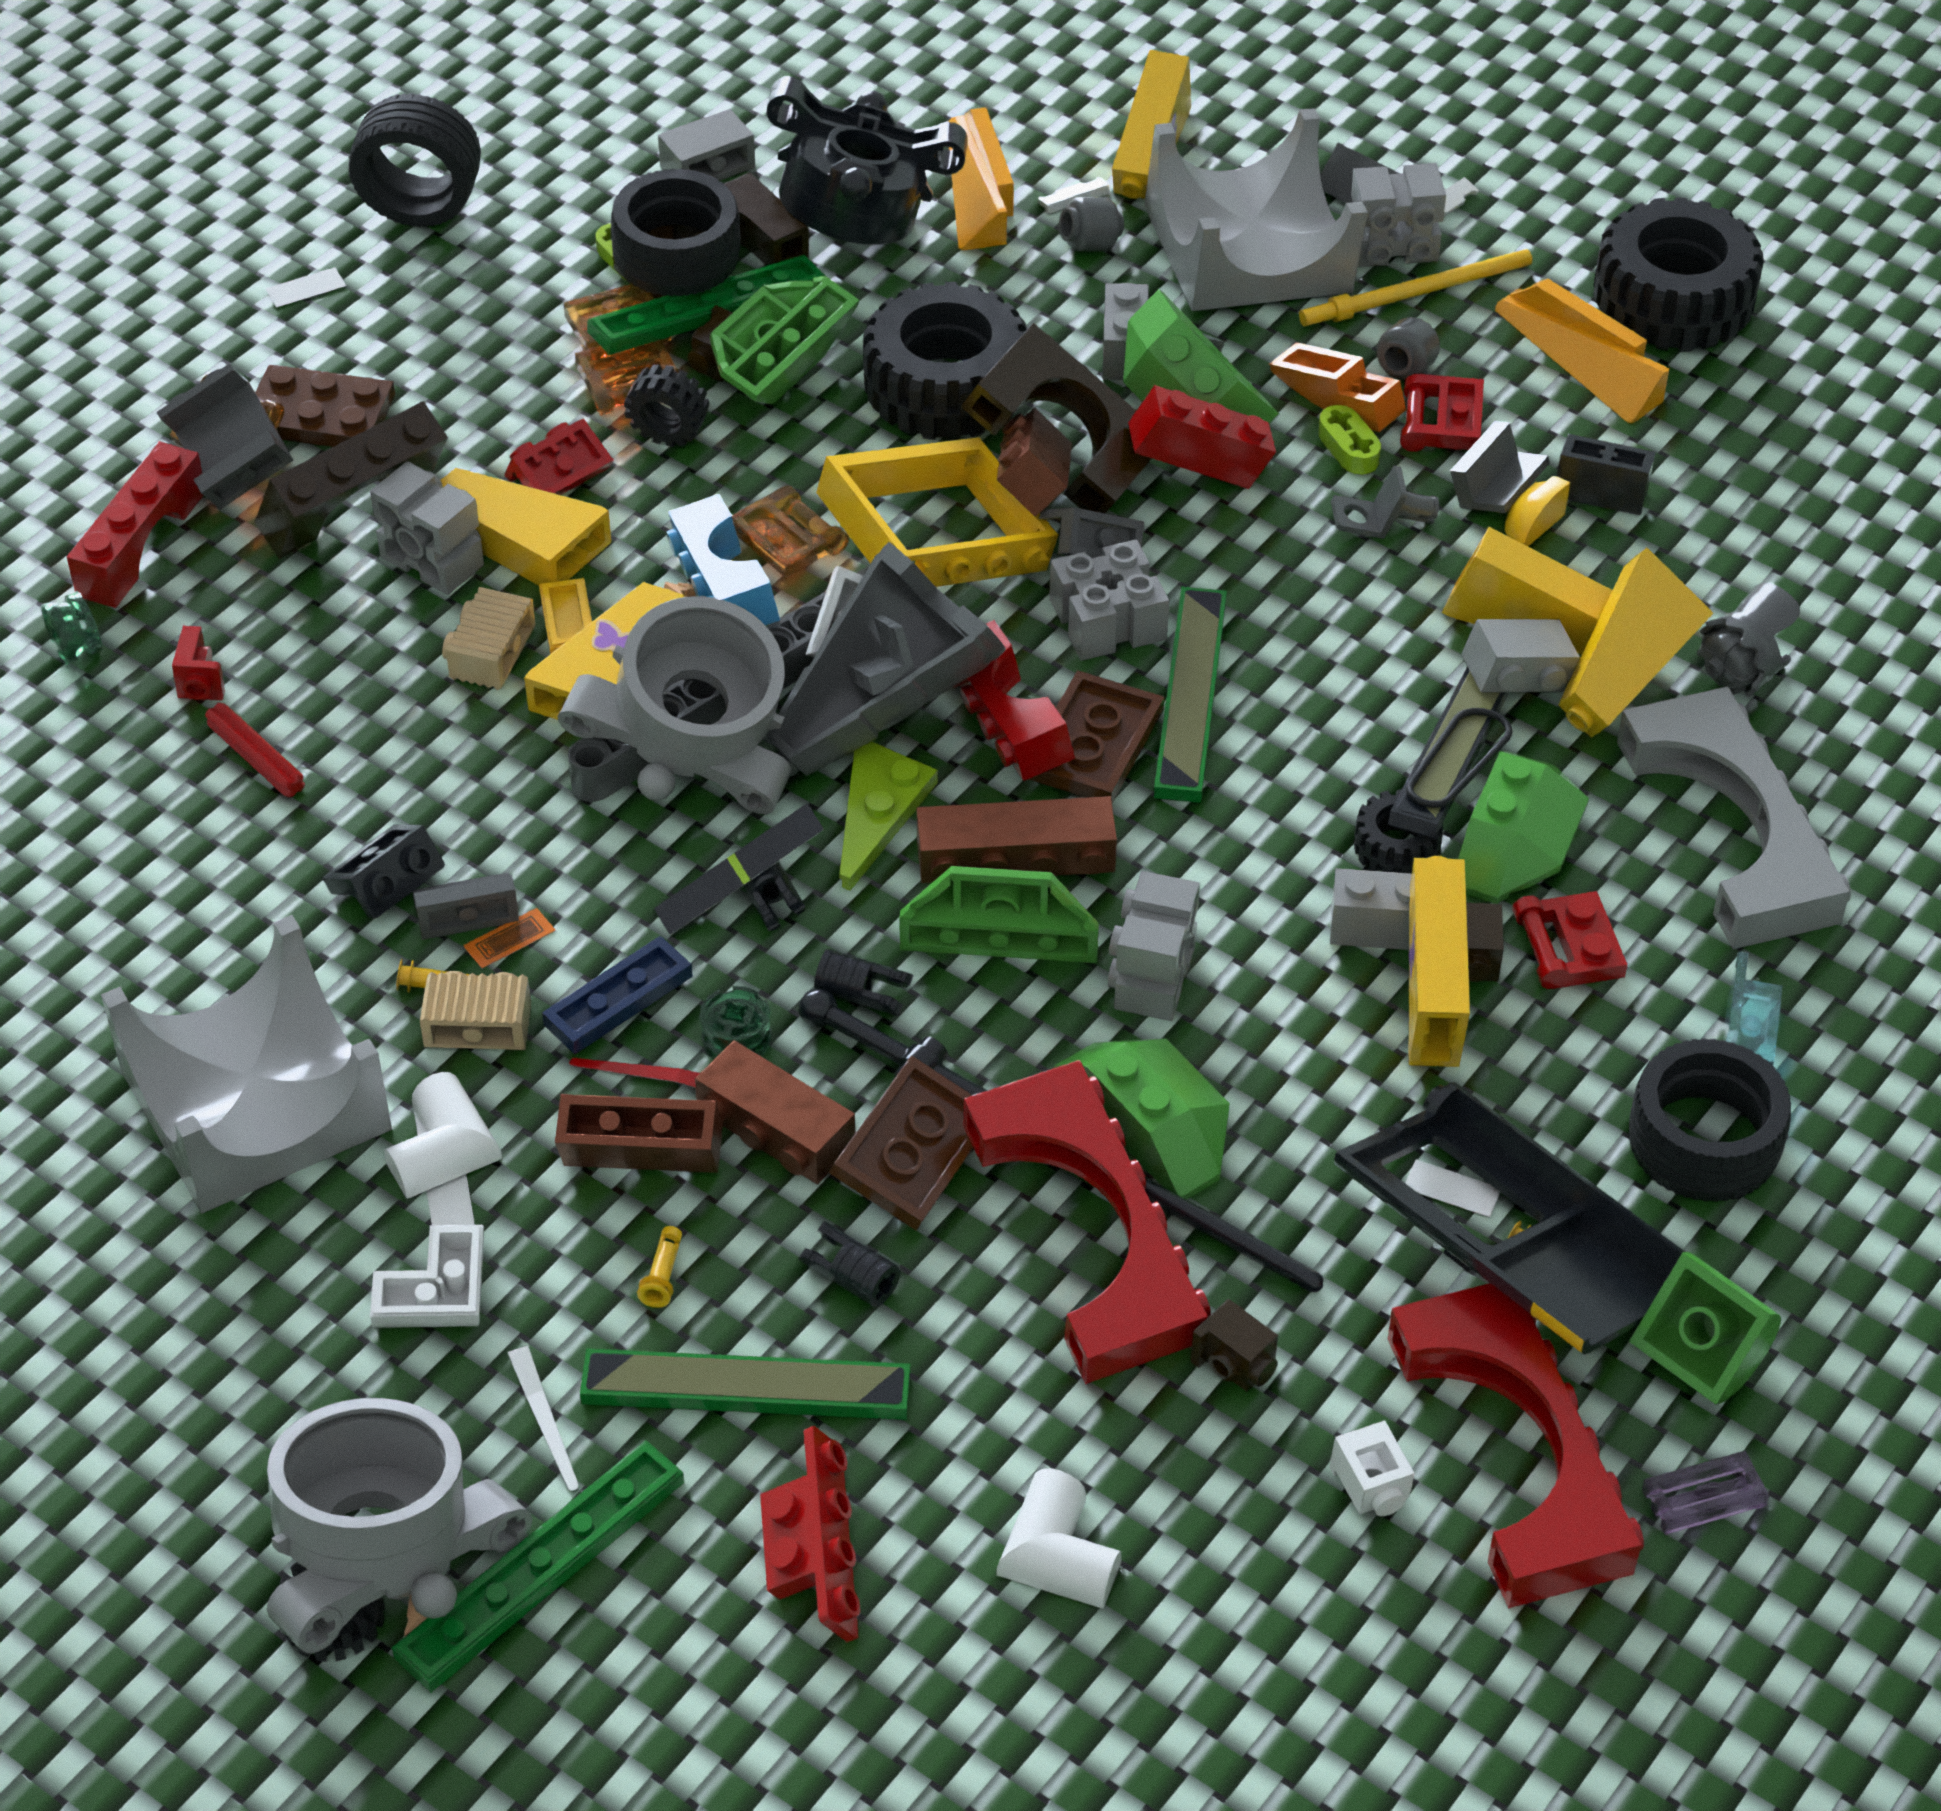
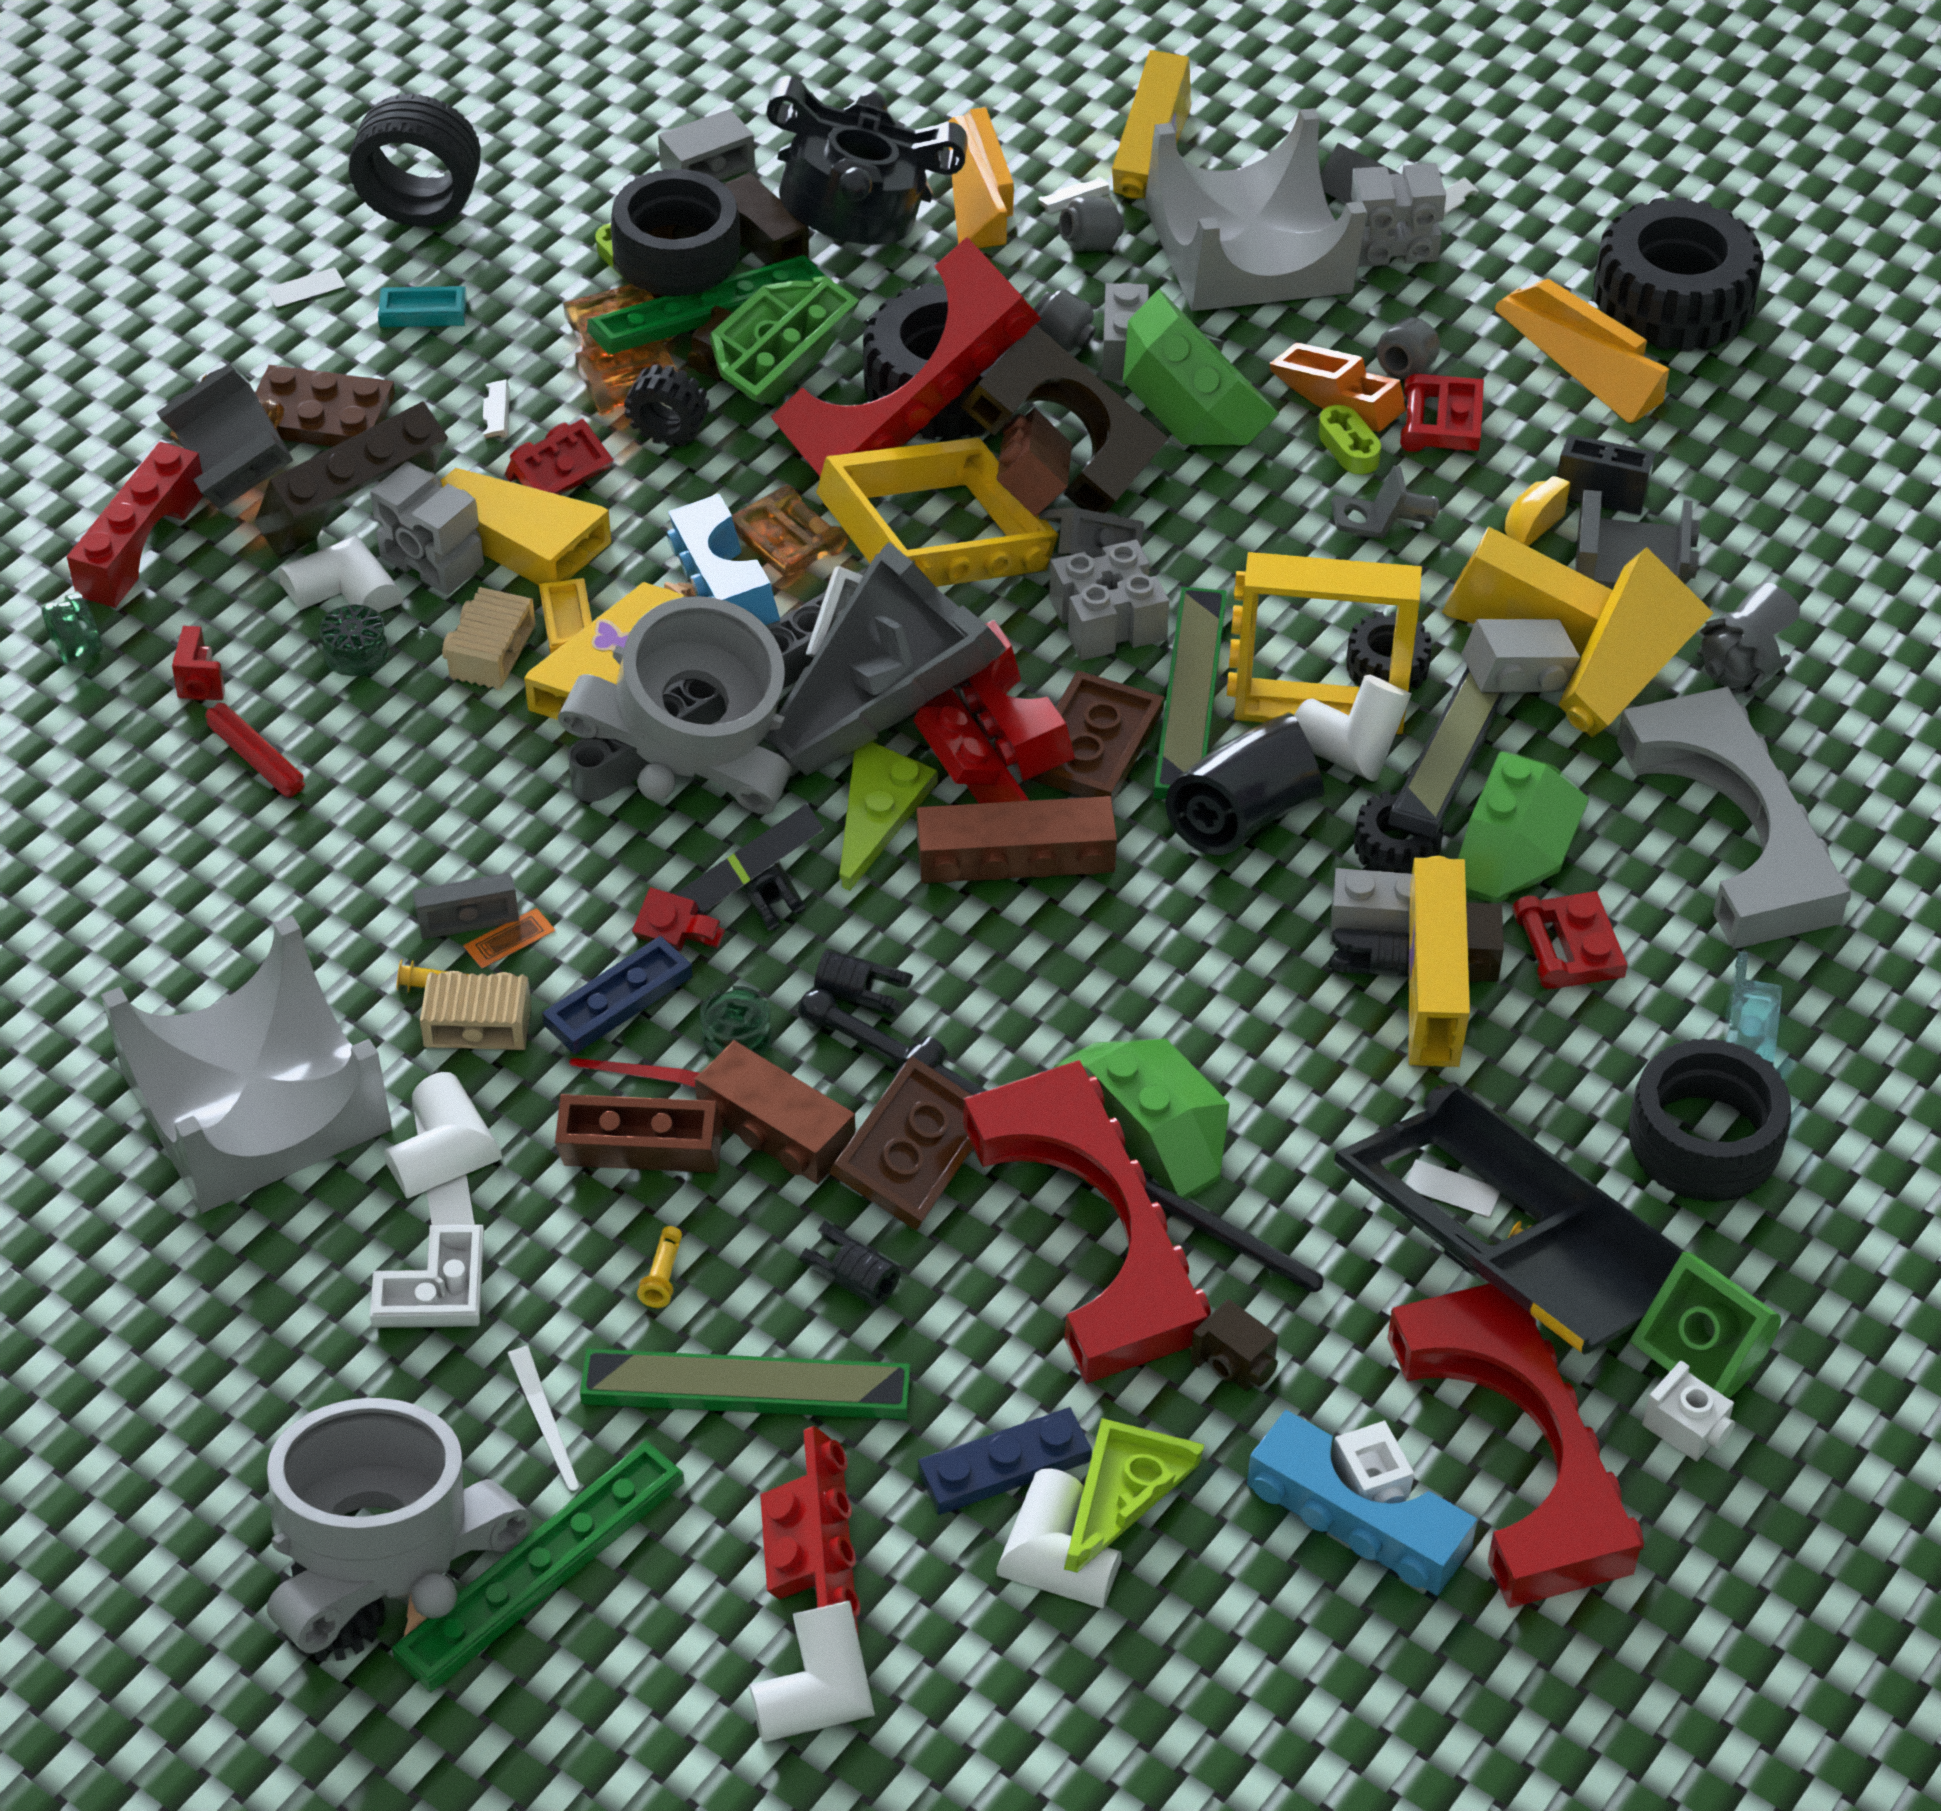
(338, 569): none -> white brick
(355, 643): none -> clear green wheel
(387, 868): black bracket -> none
(422, 306): none -> teal tile
(497, 409): none -> white piece
(675, 920): none -> red plate
(829, 1689): none -> white brick
(966, 750): none -> red bracket
(981, 324): none -> red arch
(999, 917): bright green wedge -> none
(1003, 1460): none -> dark blue plate
(1066, 319): none -> dark grey head
(1124, 1480): none -> lime wing
(1154, 945): light grey brick -> none
(1201, 437): red brick -> none
(1244, 786): none -> black brick
(1319, 579): none -> yellow window
(1344, 306): yellow bar -> none
(1362, 737): none -> white brick
(1370, 952): none -> black hinge
(1377, 636): none -> black tyre
(1415, 1538): none -> dark azure arch
(1479, 766): black piece -> none
(1494, 472): dark grey panel -> none
(1610, 544): none -> dark grey panel
(1688, 1413): none -> white brick
(1707, 1501): clear purple tile -> none

